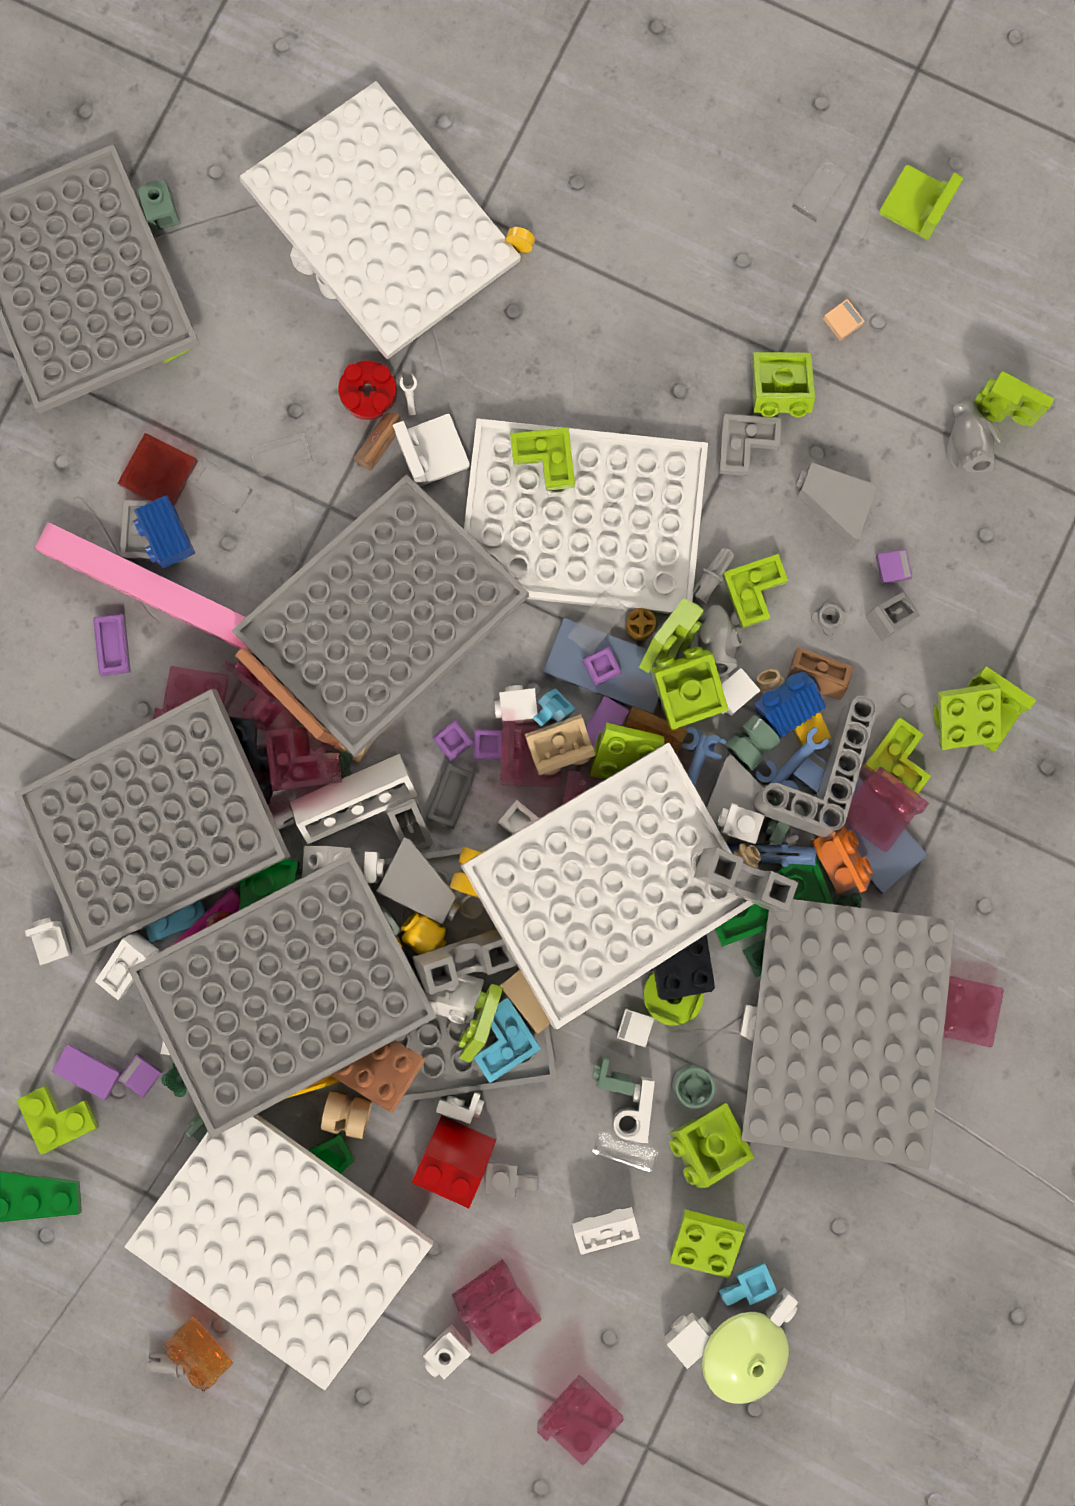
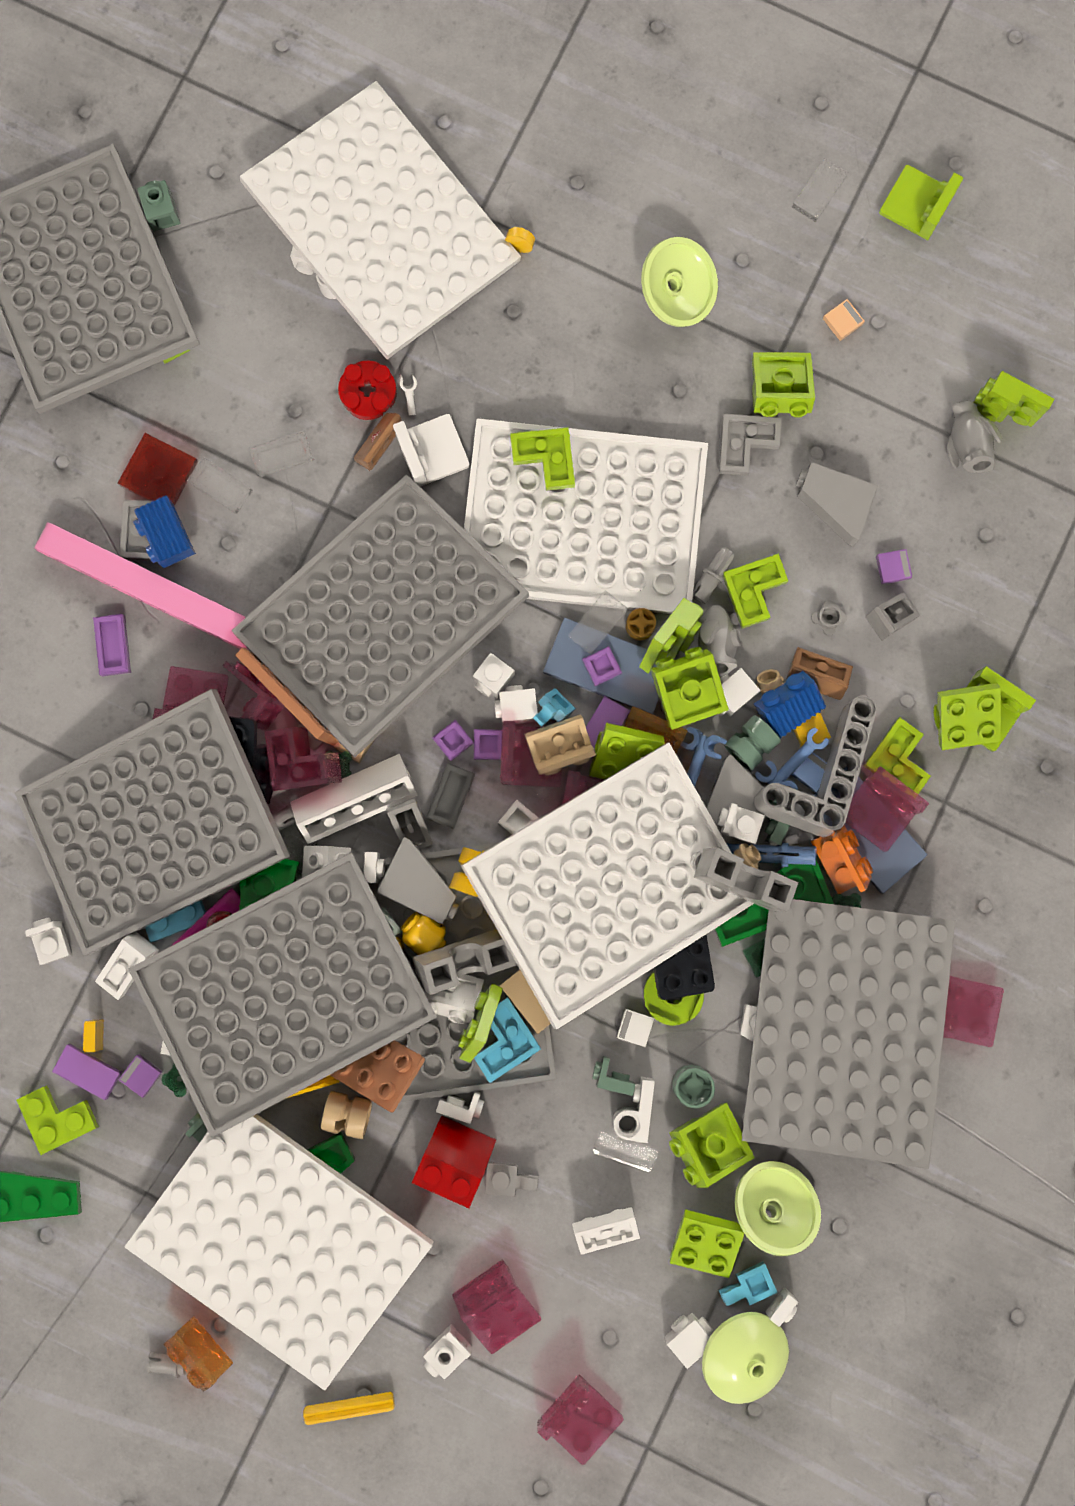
(93, 1035): none -> yellow tile
(348, 1408): none -> yellow axle
(493, 676): none -> white brick
(691, 281): none -> yellowish green dish
(792, 1207): none -> yellowish green dish

